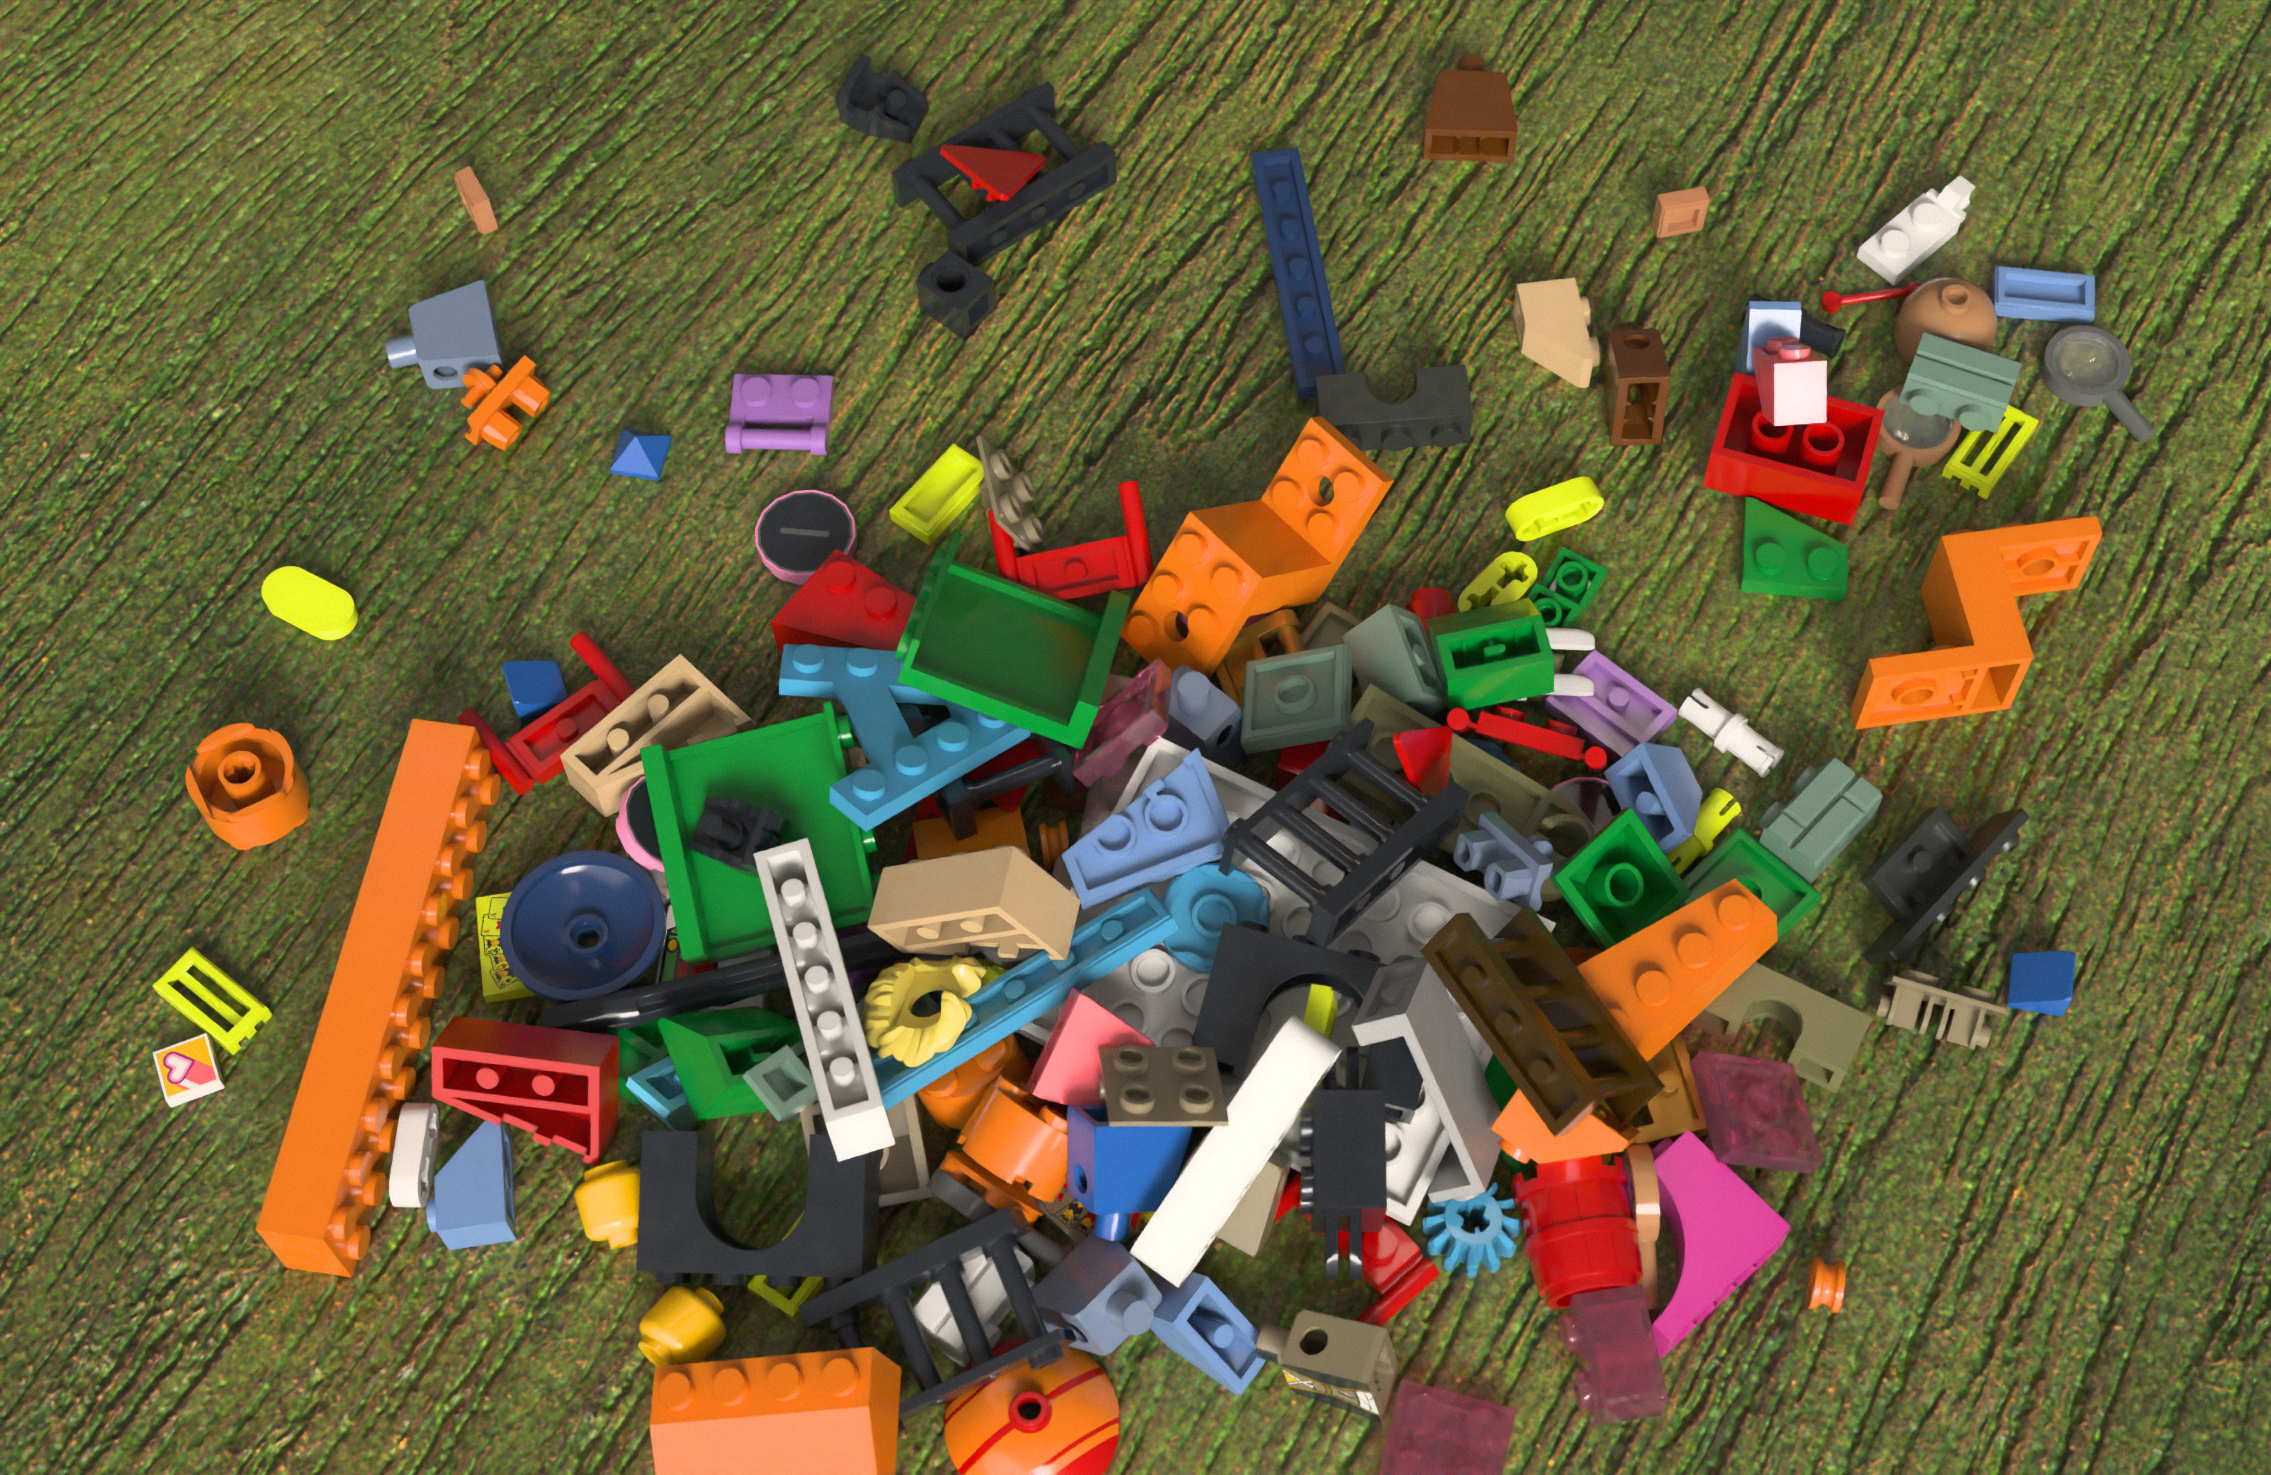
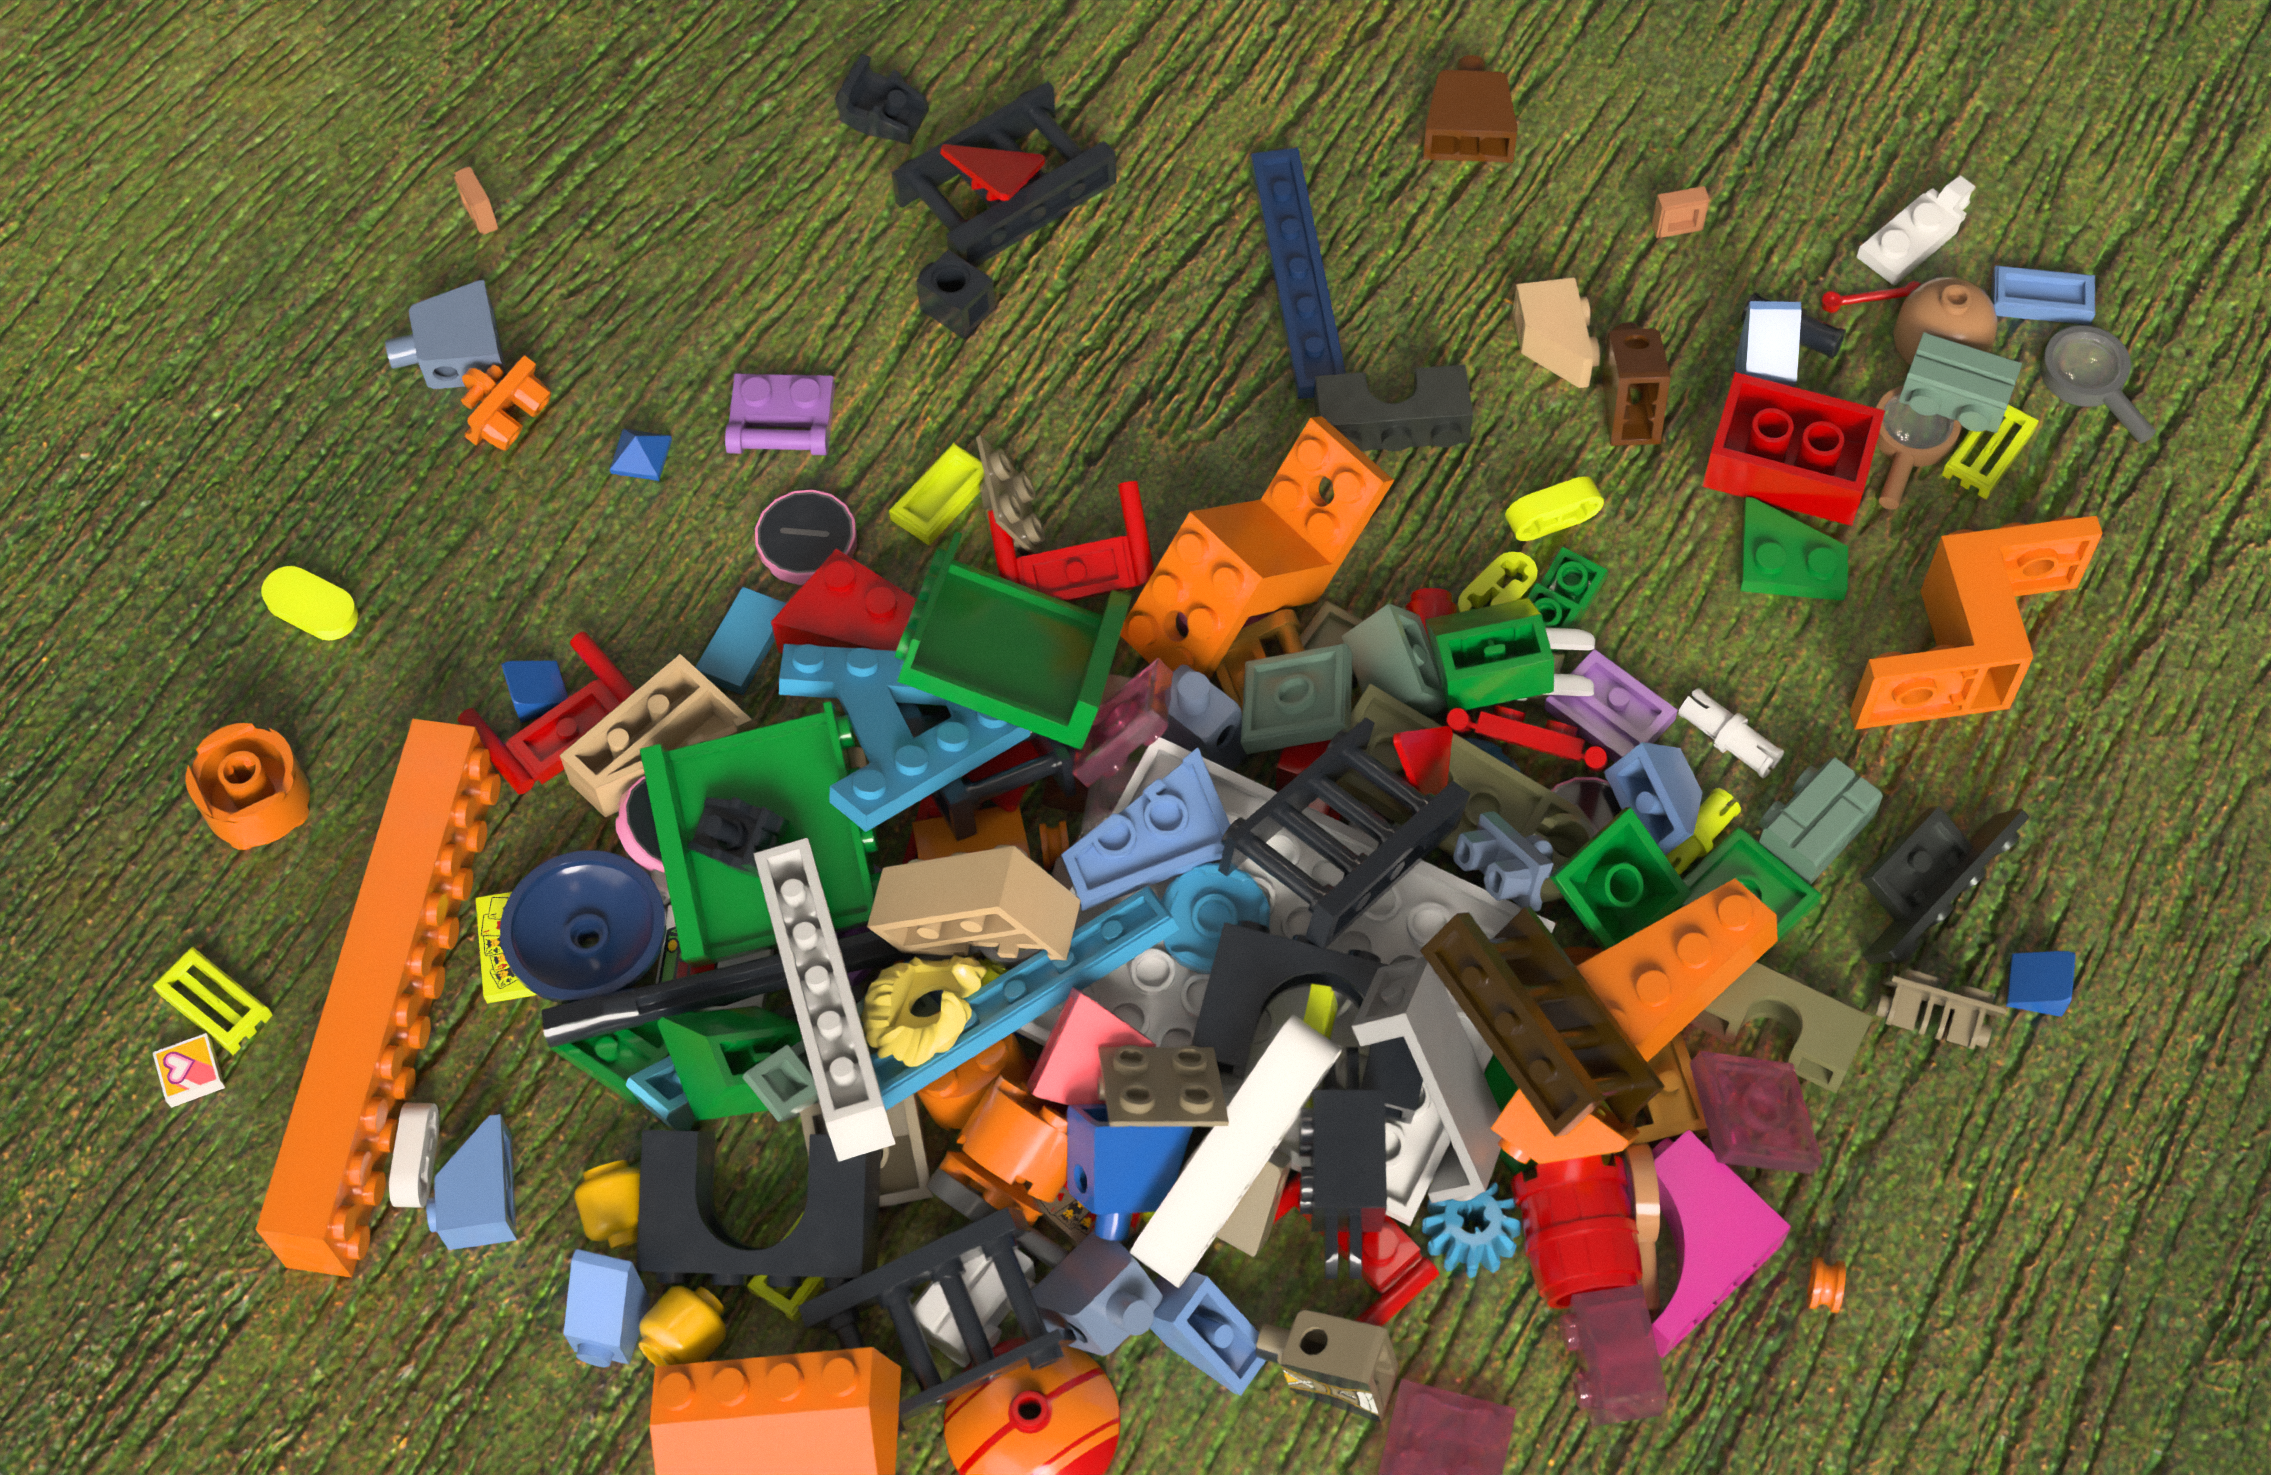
(534, 1078): red wedge -> none
(604, 1308): none -> slope
(741, 641): none -> dark azure tile
(1790, 382): slope -> none

